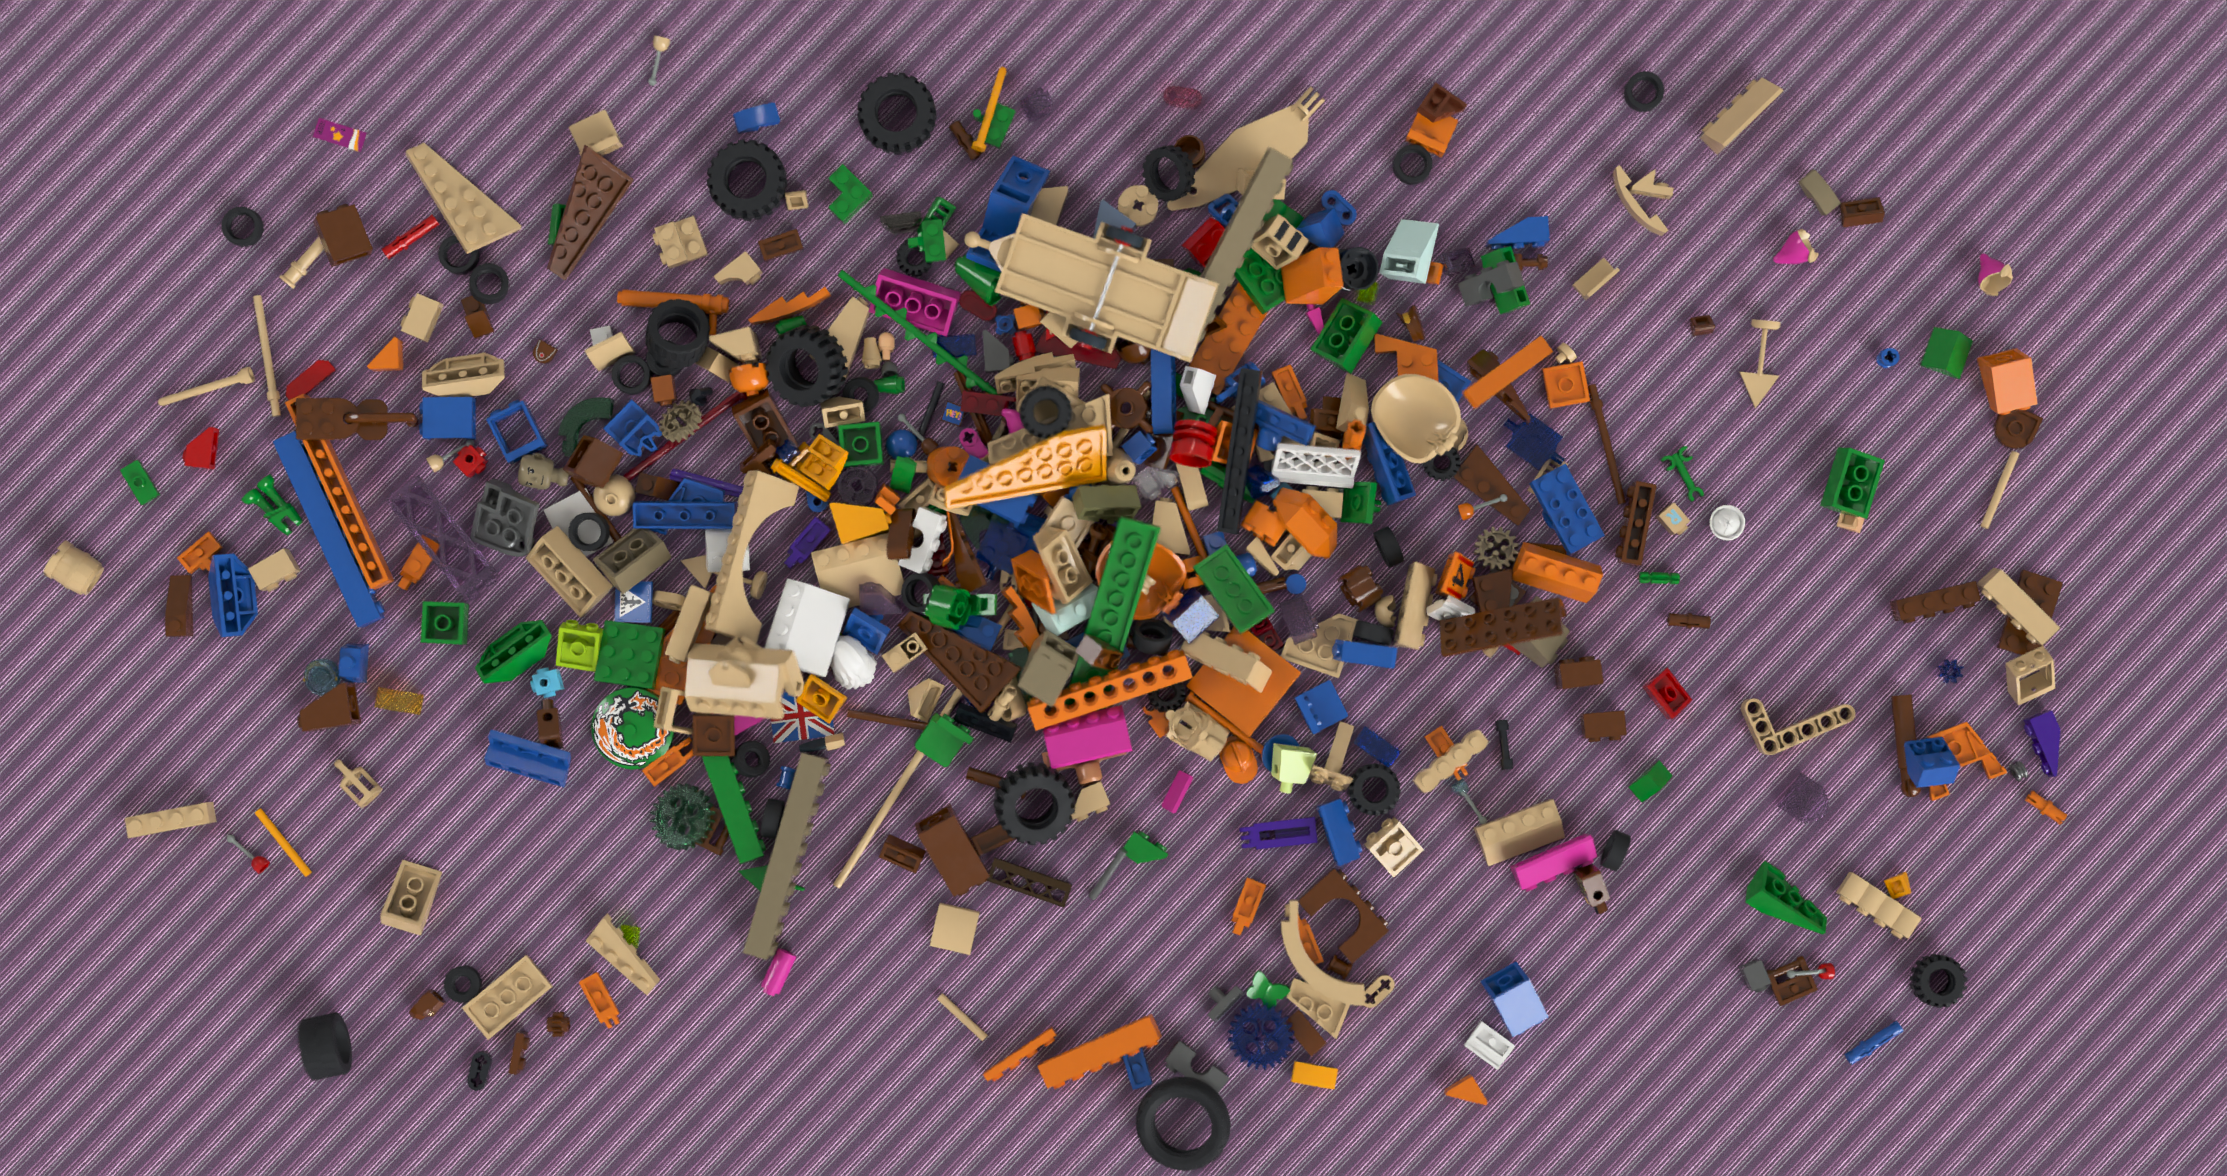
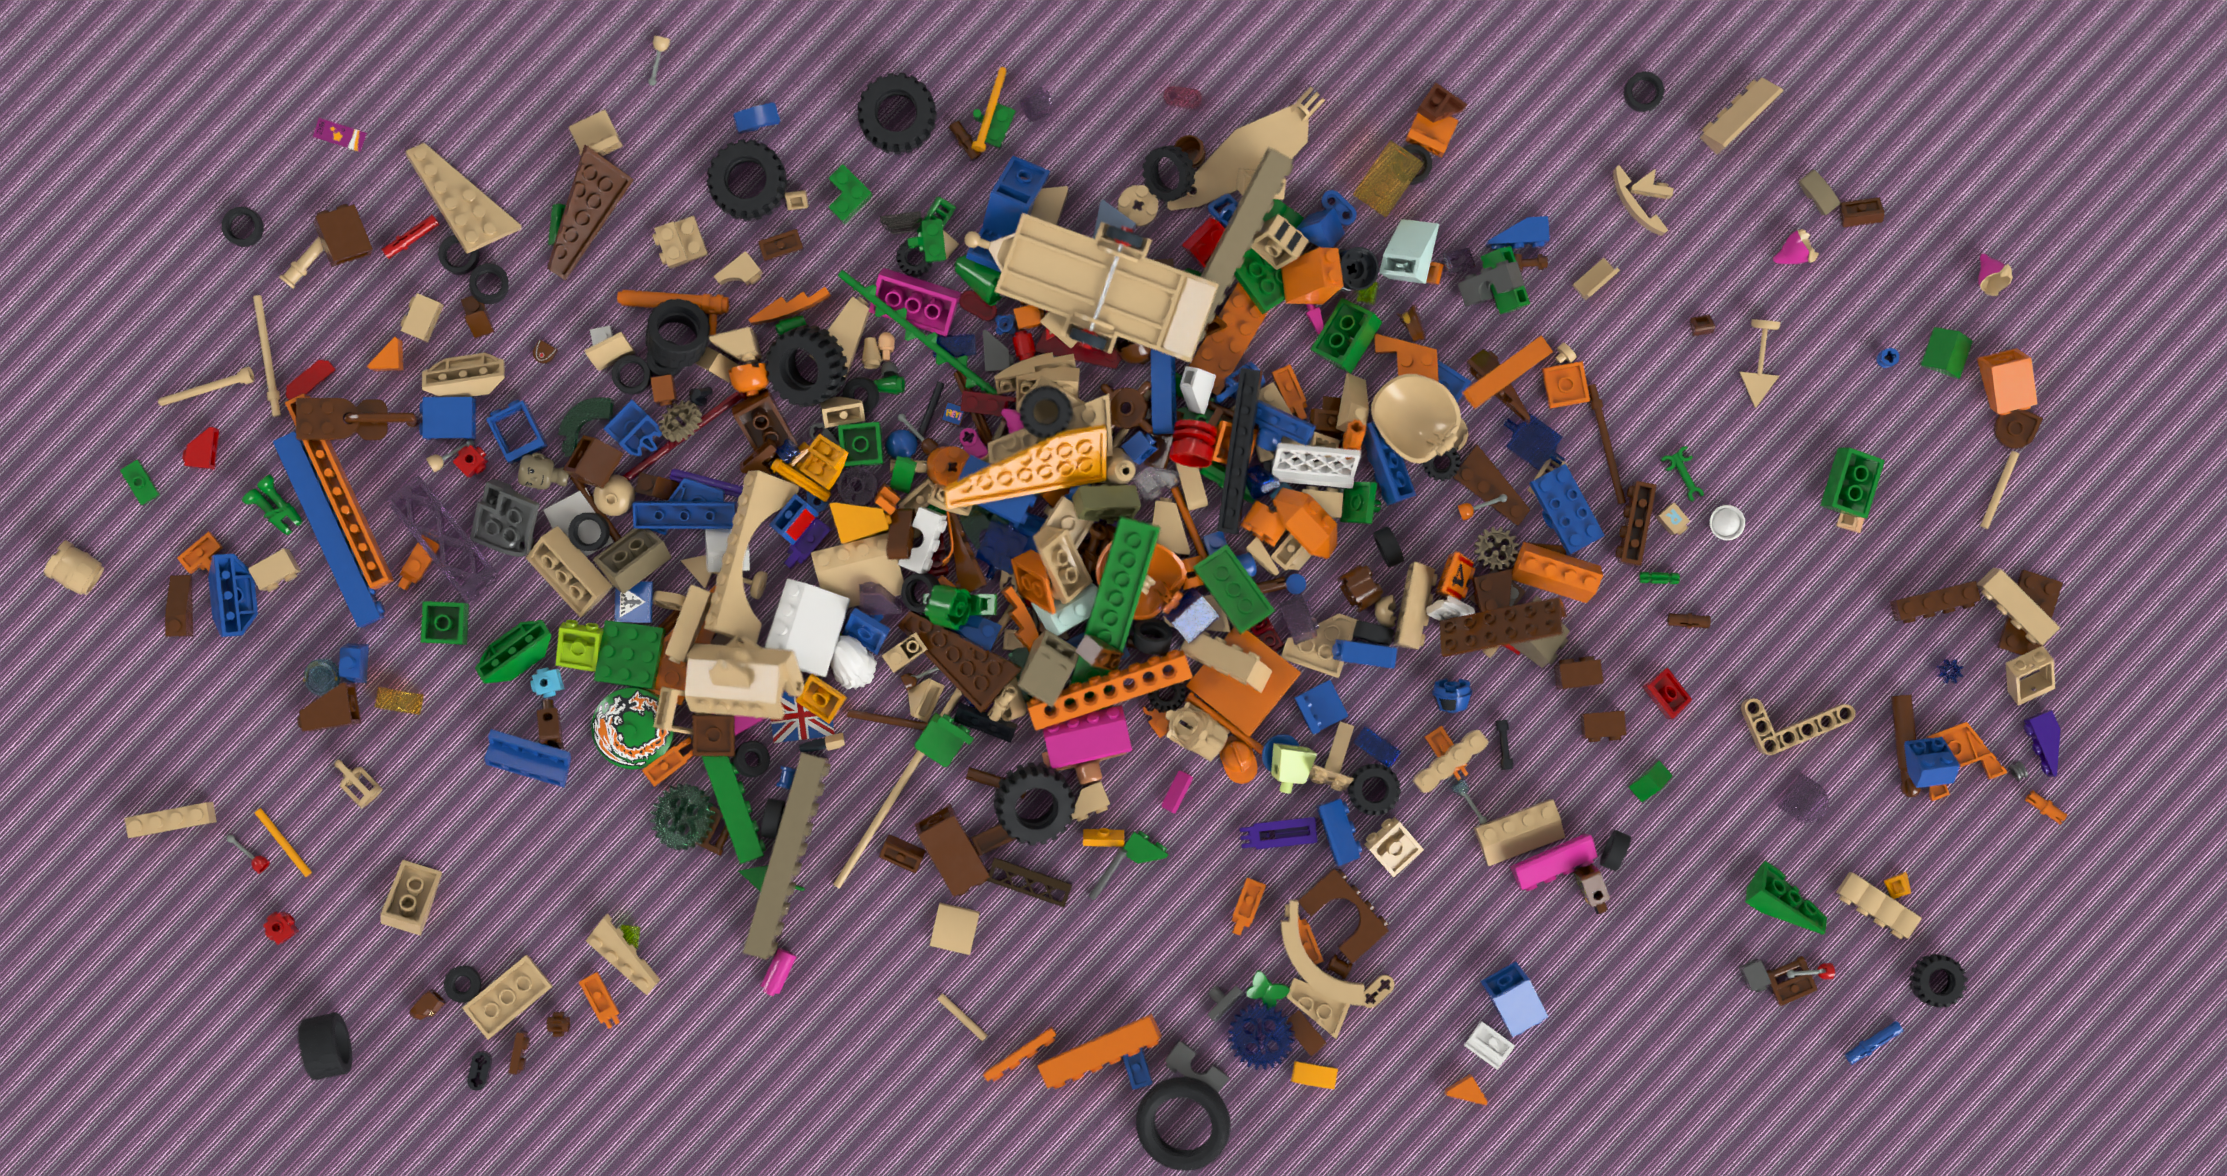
(280, 927): none -> red brick
(794, 519): none -> blue brick
(910, 680): none -> reddish brown hinge
(1103, 837): none -> light orange plate
(1388, 178): none -> clear yellow slope
(1452, 695): none -> blue cone

